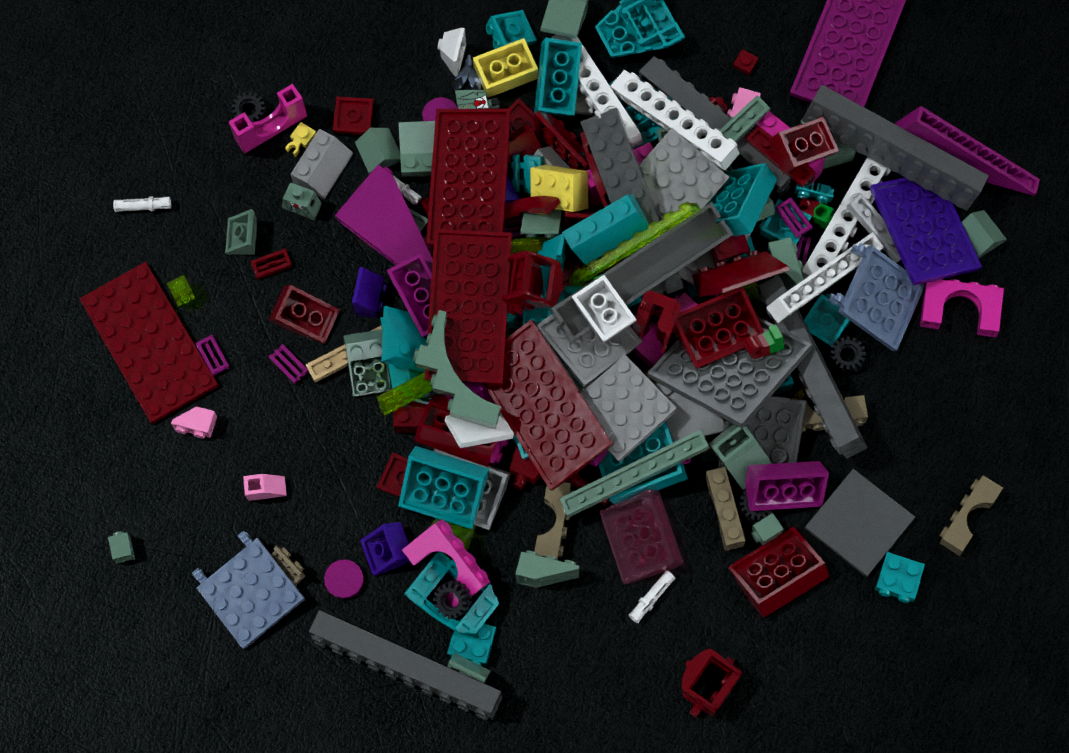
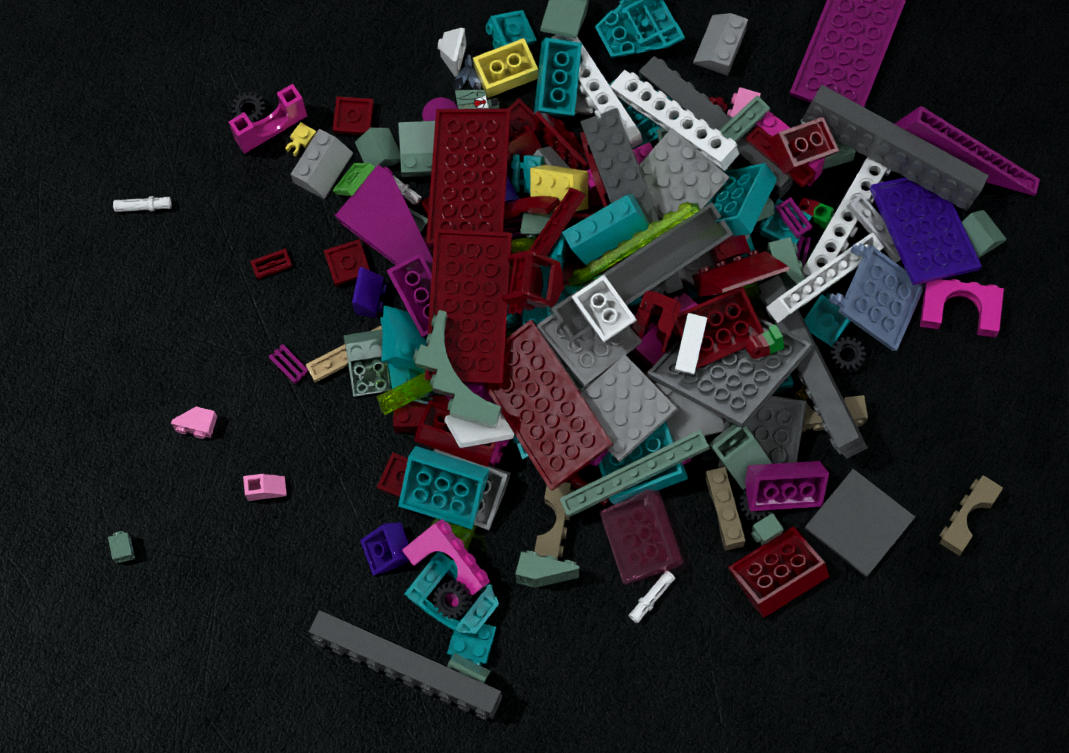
(148, 342): dark red plate -> none
(181, 290): clear neon green brick -> none
(219, 368): magenta tile -> none
(241, 233): sand green slope -> none
(249, 592): sand blue plate -> none
(291, 568): dark tan bracket -> none
(299, 200): sand green torso -> none
(304, 314): dark red slope -> none
(343, 579): magenta tile -> none
(345, 261): none -> dark red plate
(353, 179): none -> bright green tile
(523, 470): dark red torso -> none
(557, 222): none -> dark red plate
(690, 344): none -> white tile
(695, 669): dark red animal -> none
(721, 42): none -> light grey slope
(745, 62): dark red plate -> none
(824, 196): teal hinge -> none
(899, 578): teal plate -> none

